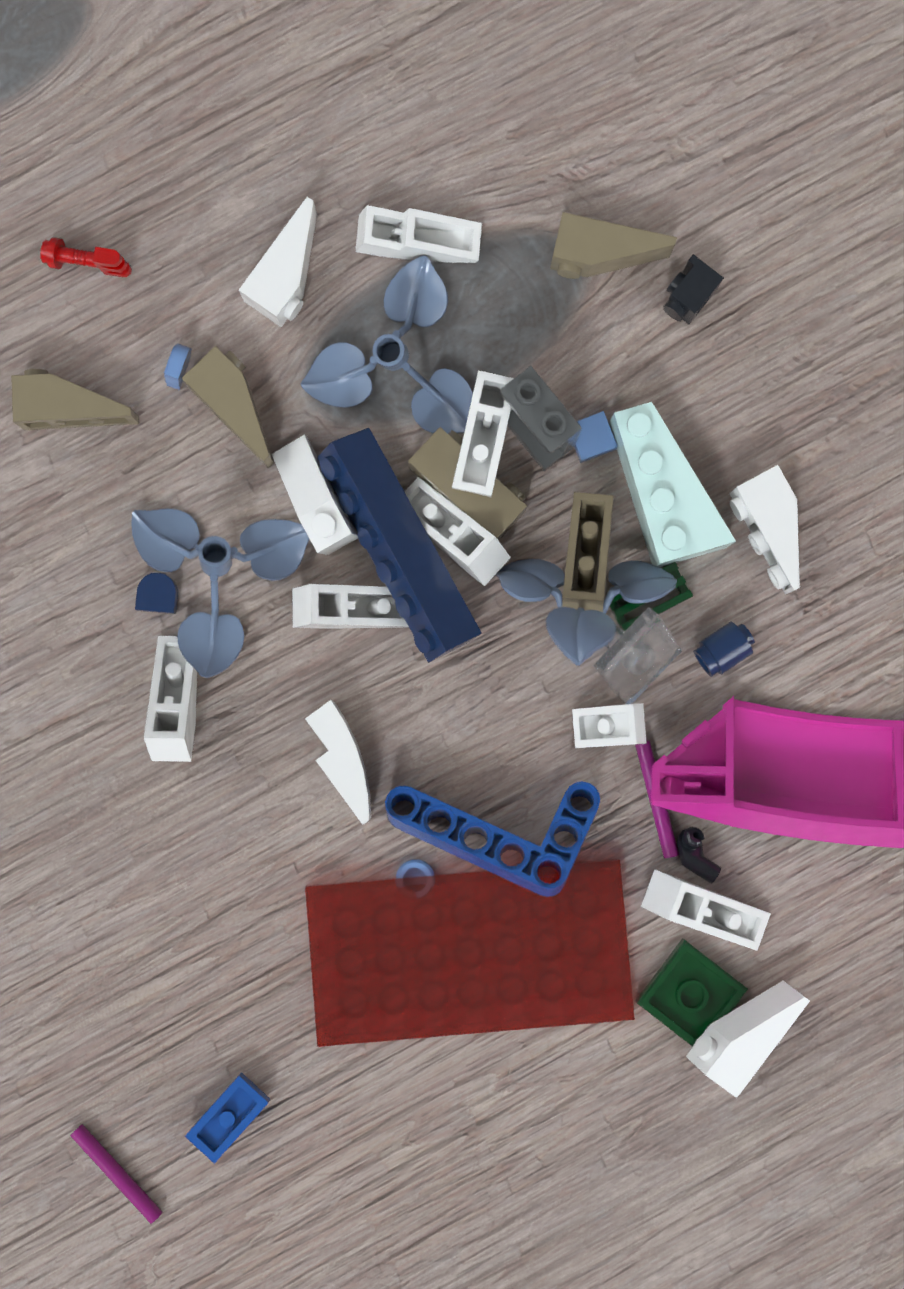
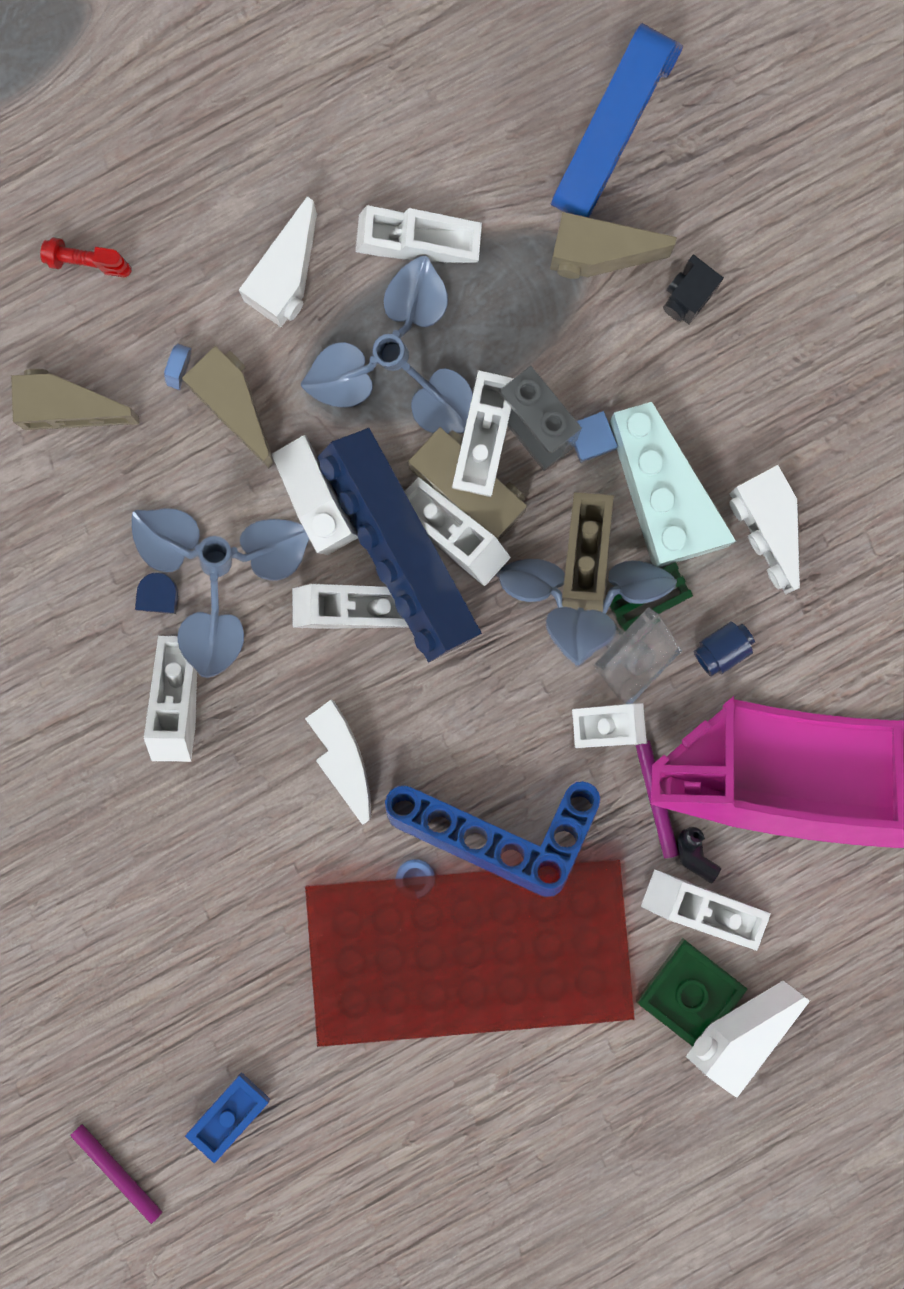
(626, 97): none -> blue beam

